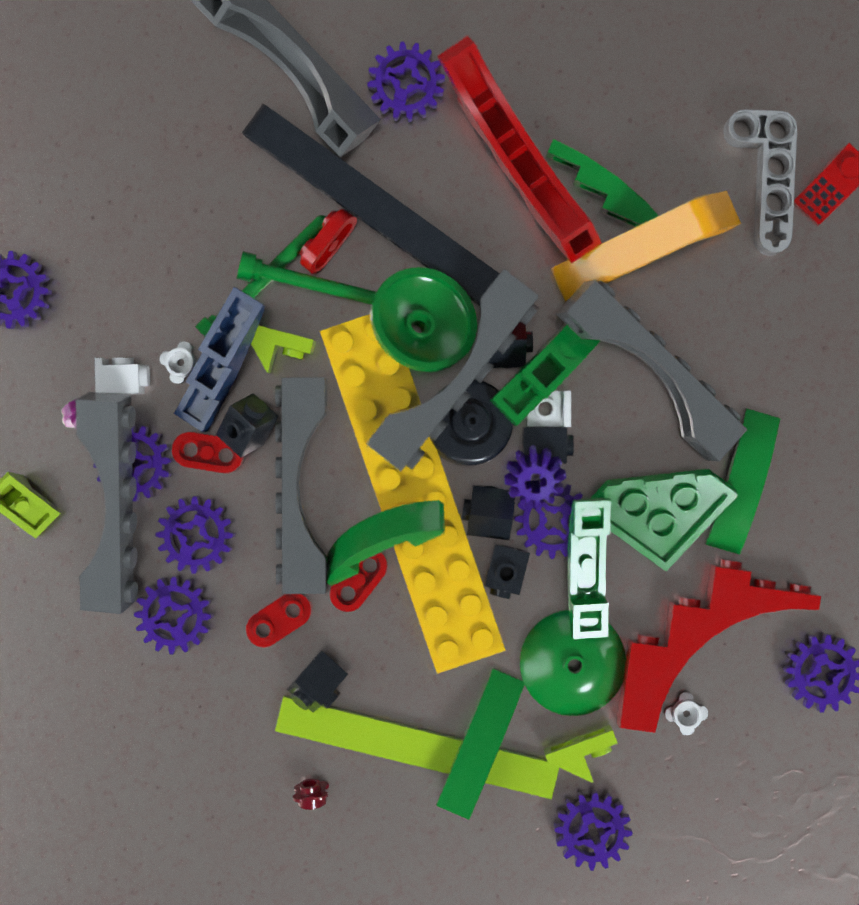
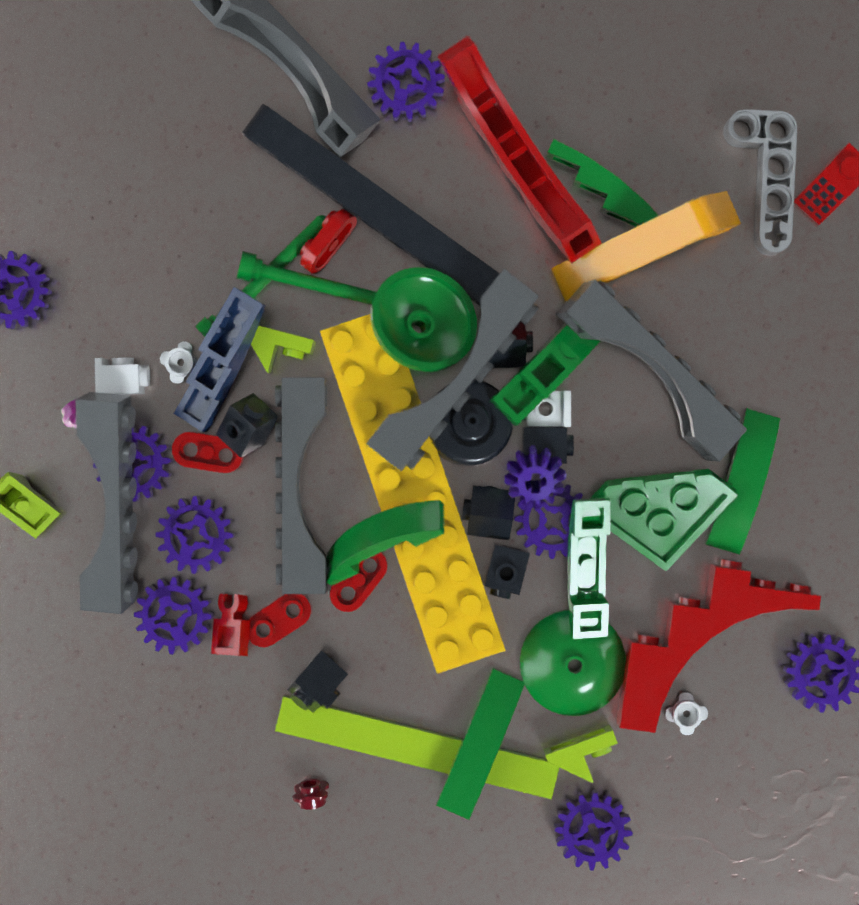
(230, 632): none -> red plate

